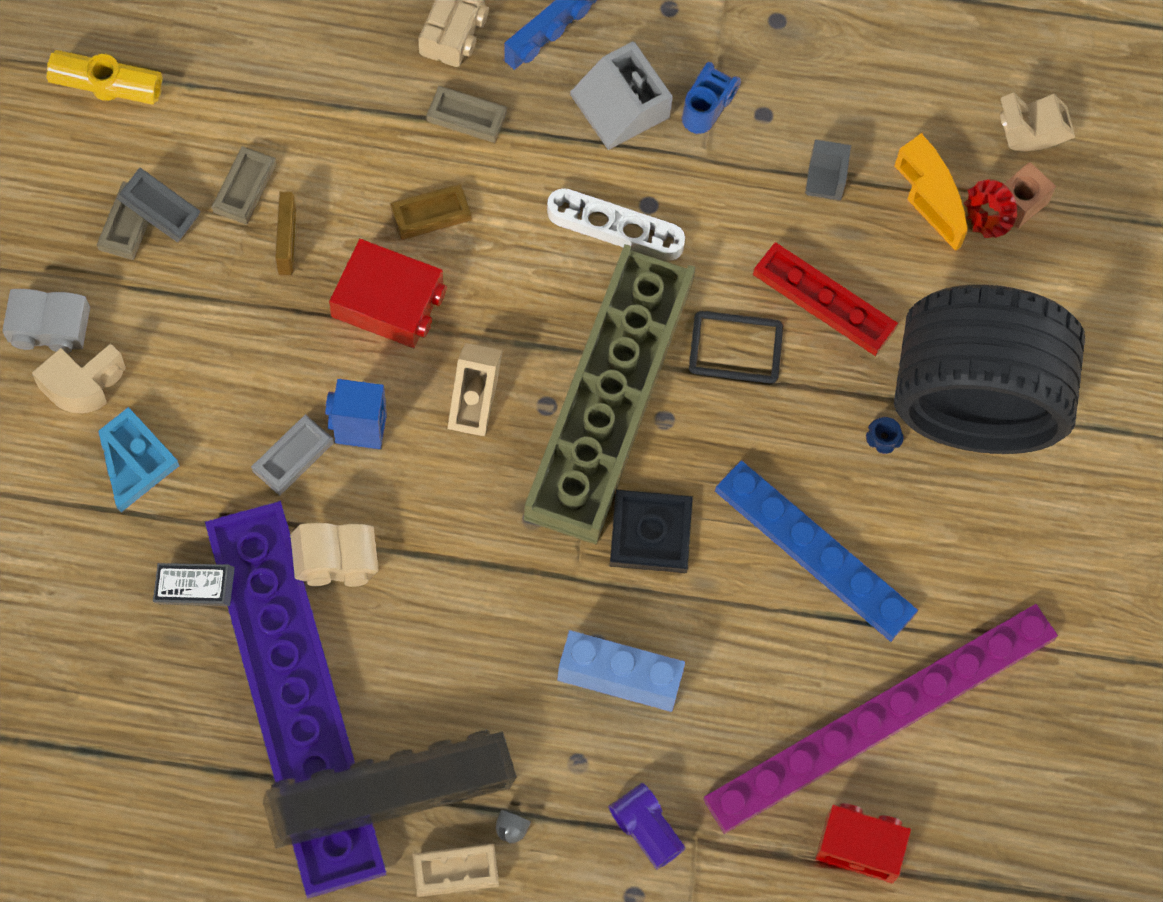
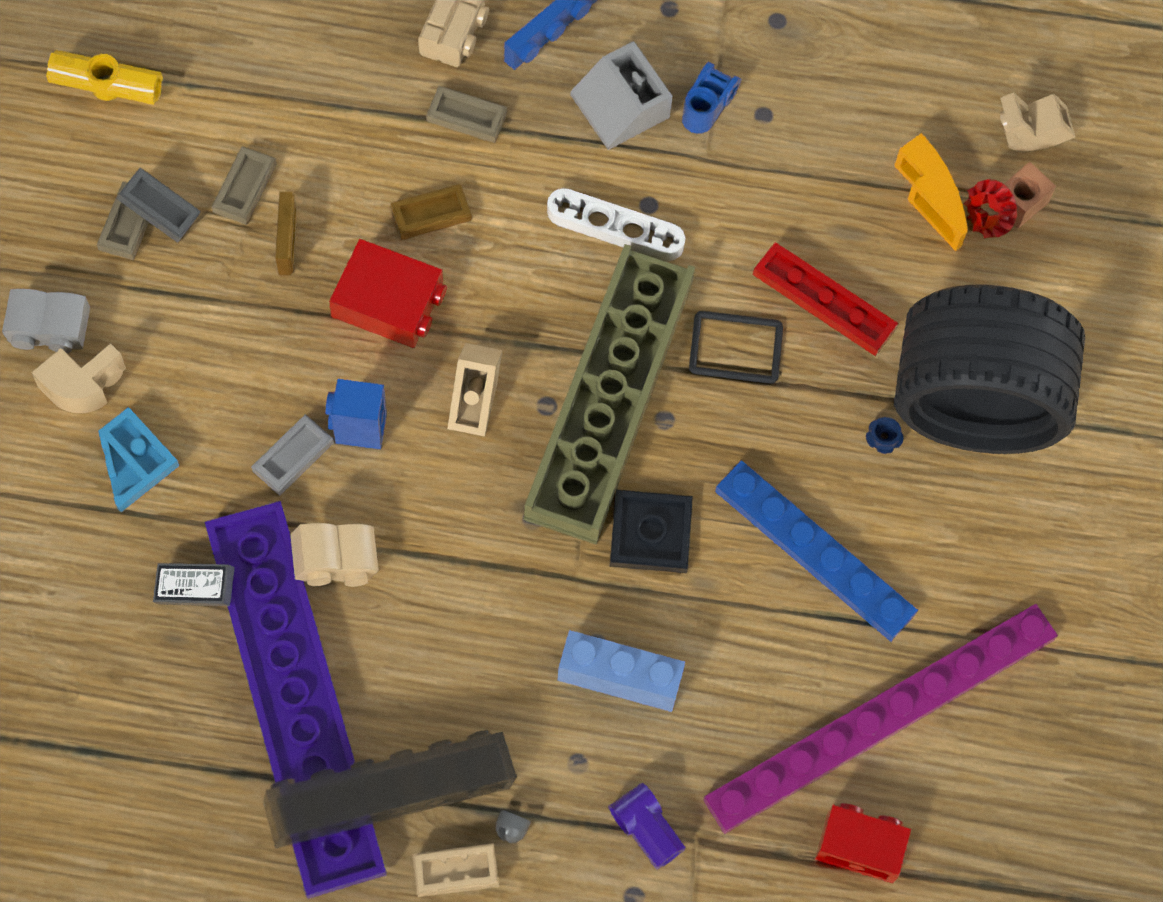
(828, 170): dark grey panel -> none

